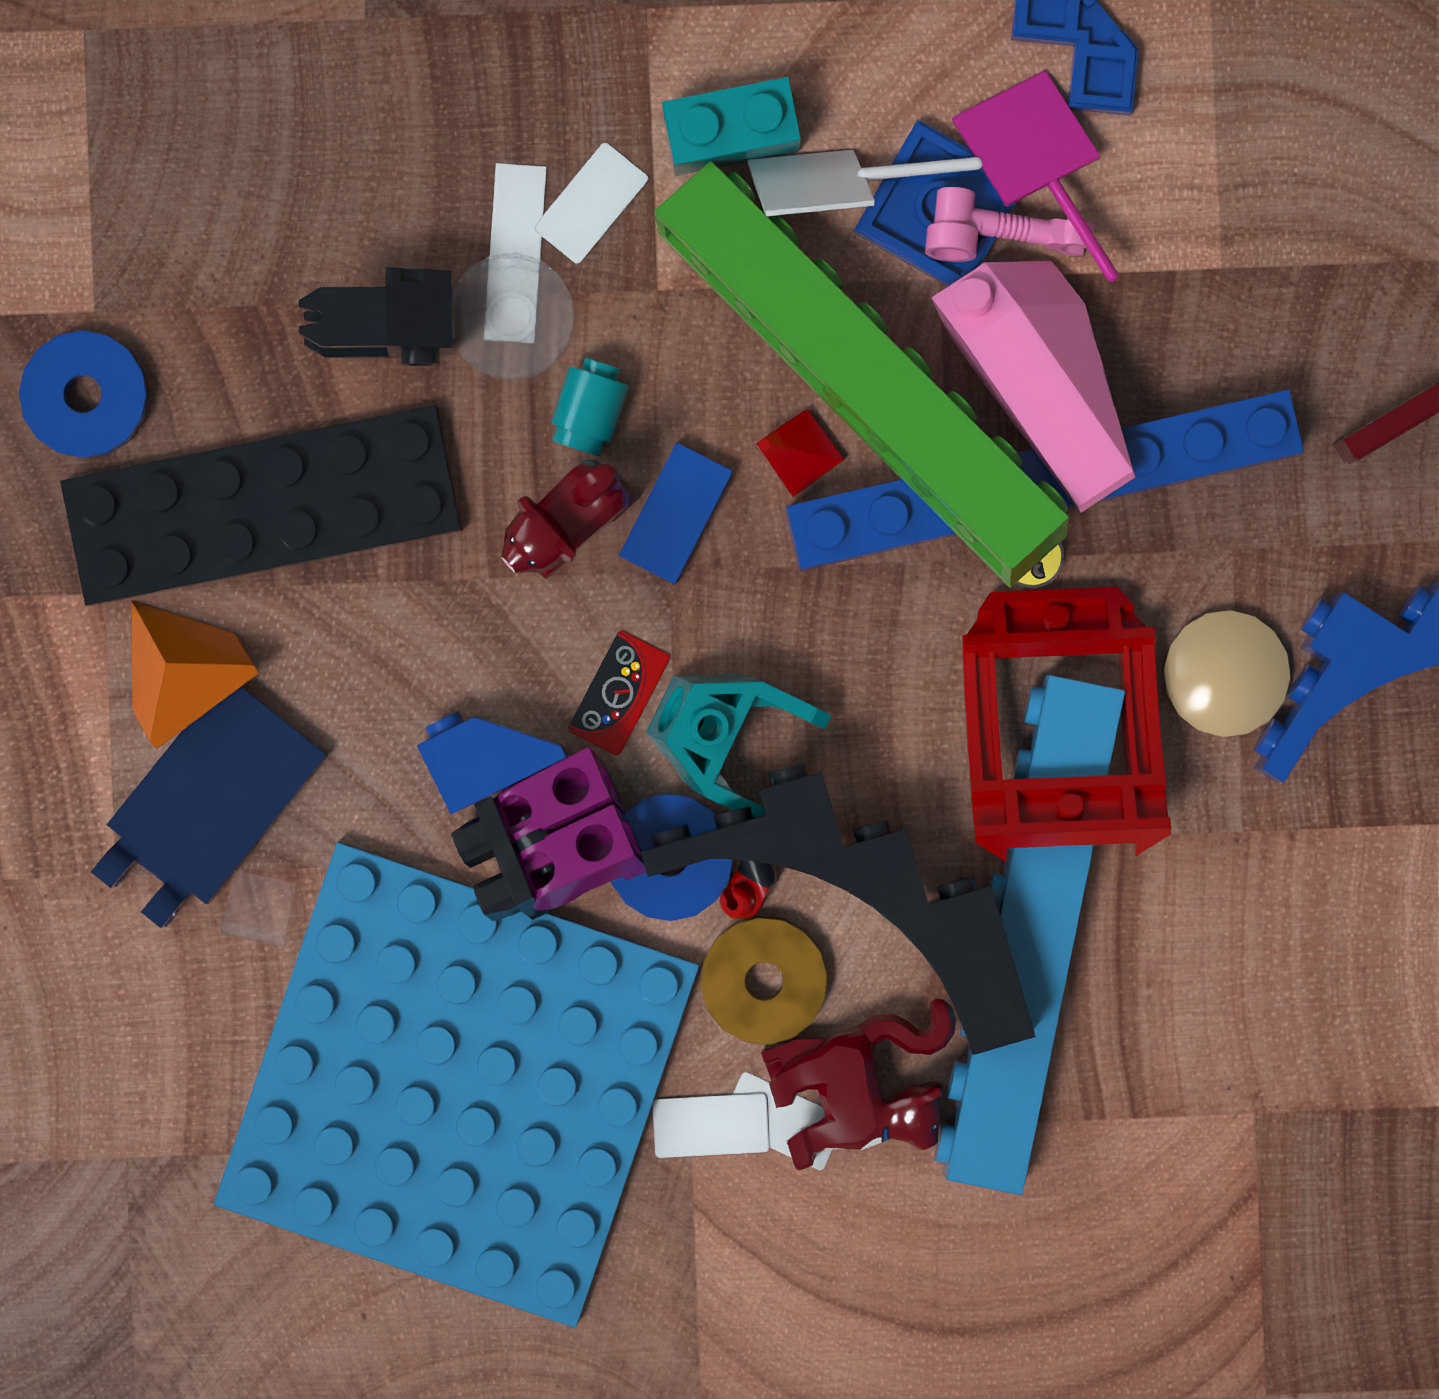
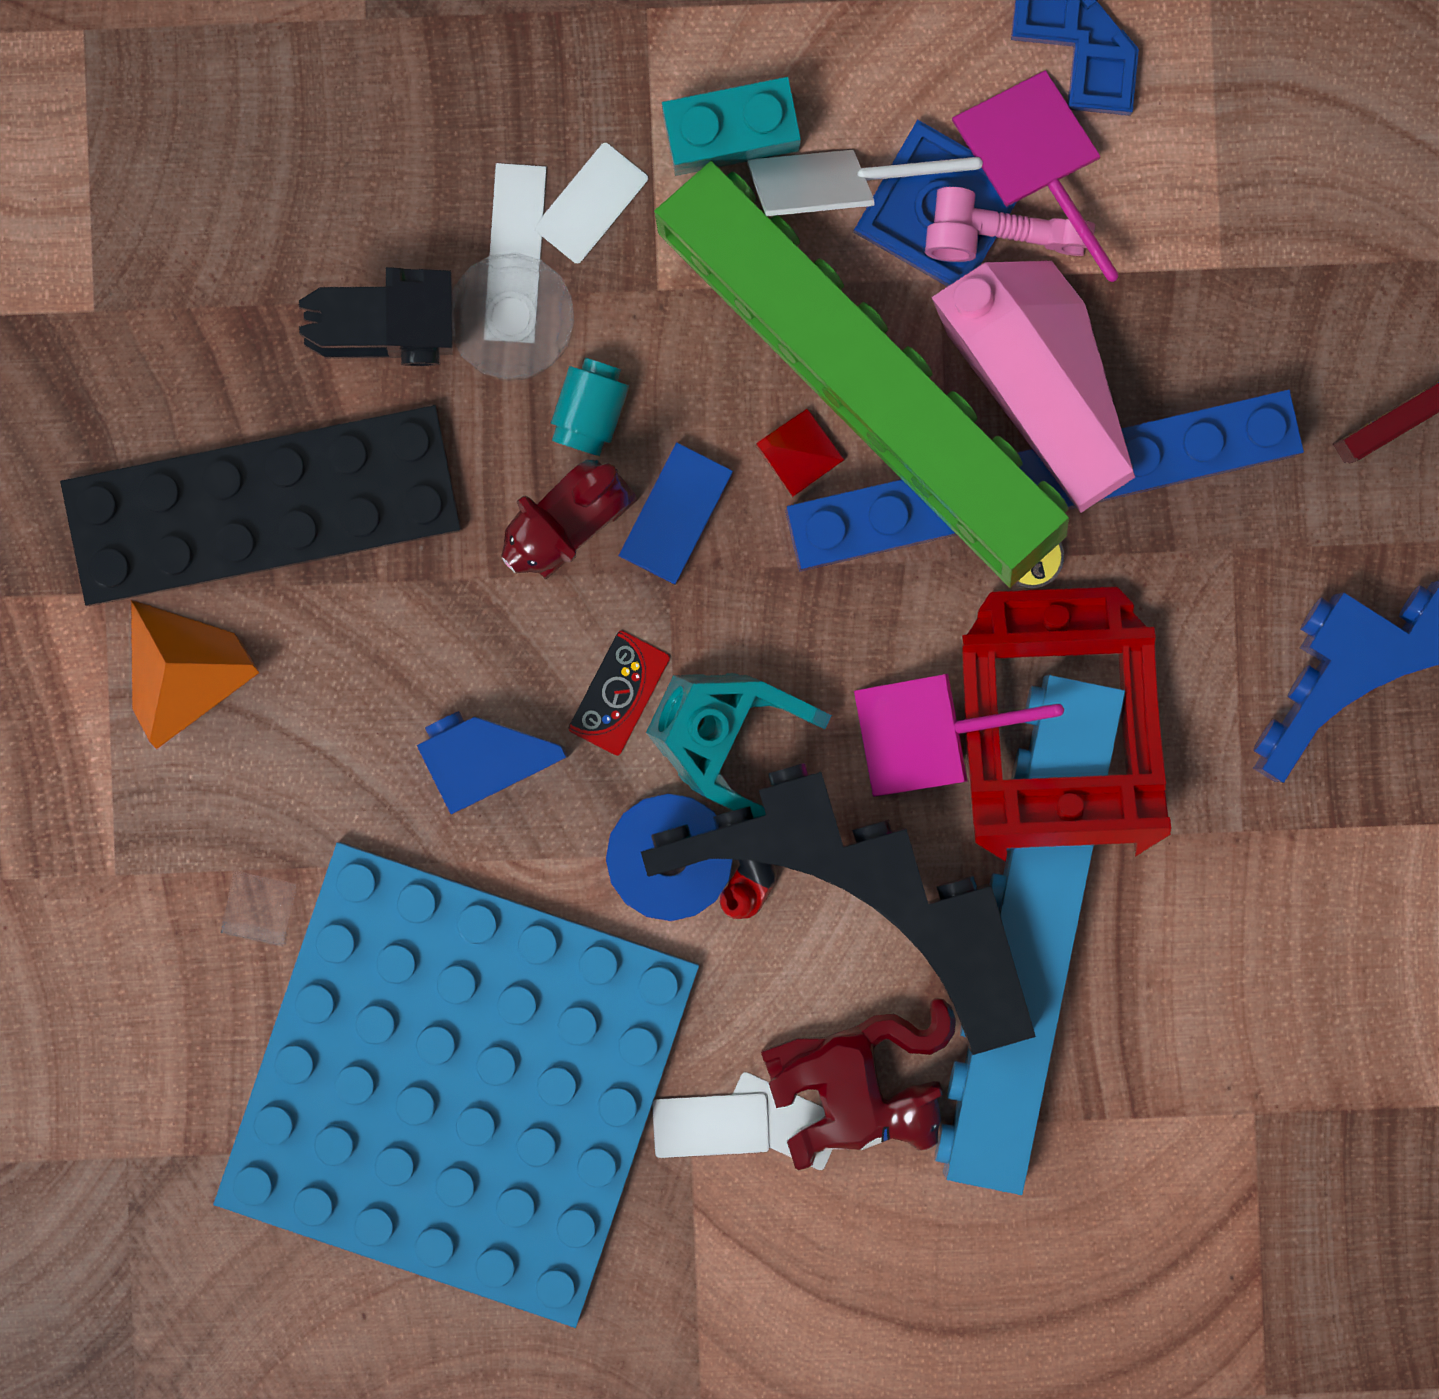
(46, 388): blue tile -> none
(209, 802): dark blue tile -> none
(551, 839): magenta hips -> none
(770, 1018): pearl gold tile -> none
(915, 736): none -> dark pink piece
(1226, 673): tan dish -> none

